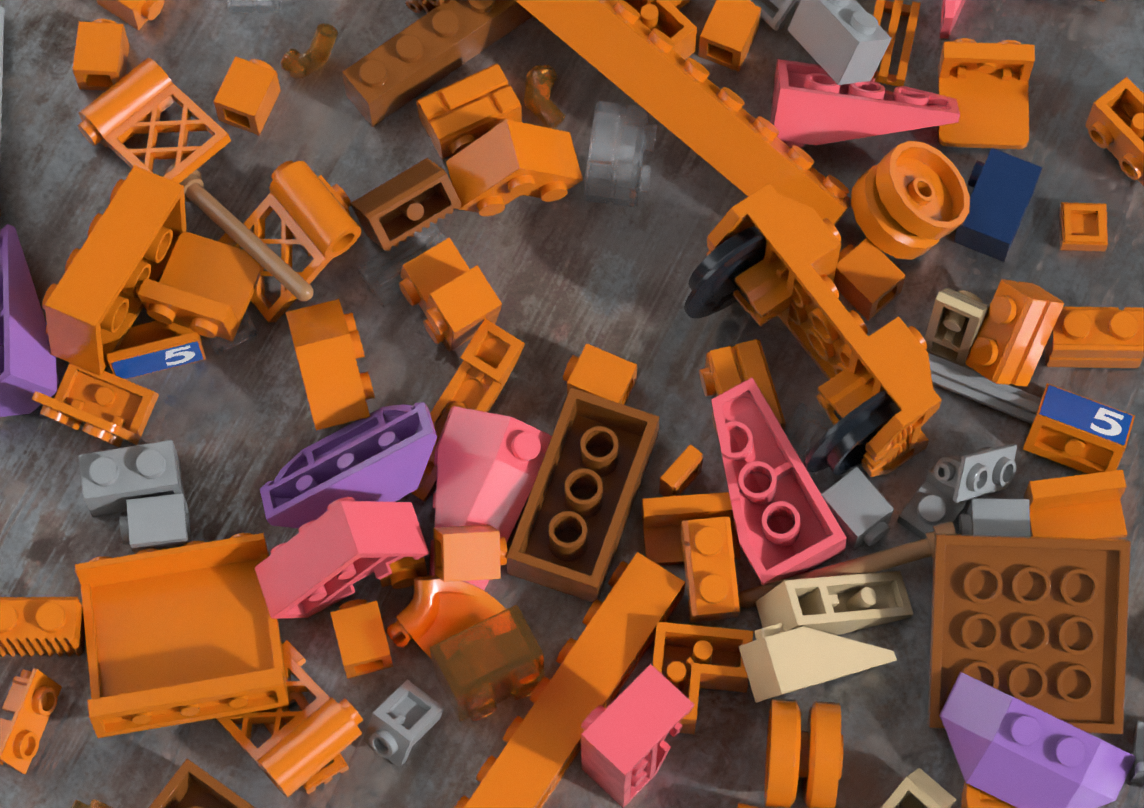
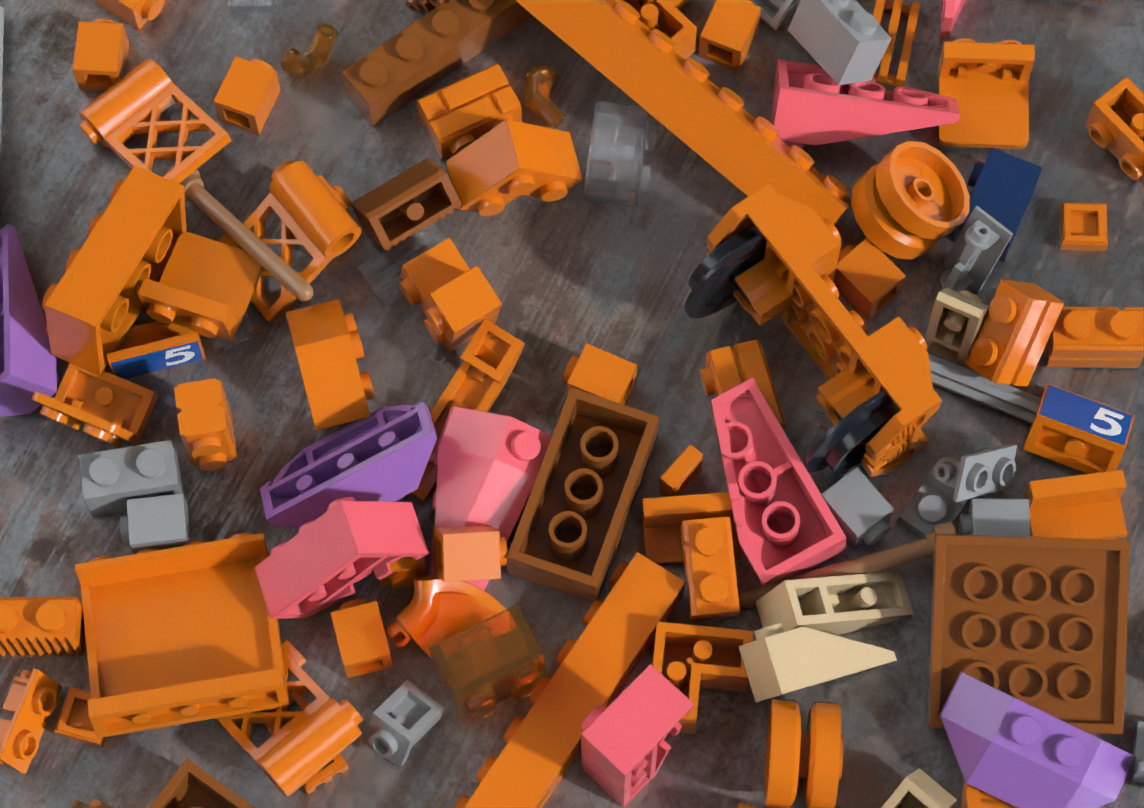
(74, 719): none -> orange tile
(205, 424): none -> orange brick
(975, 252): none -> light grey hinge

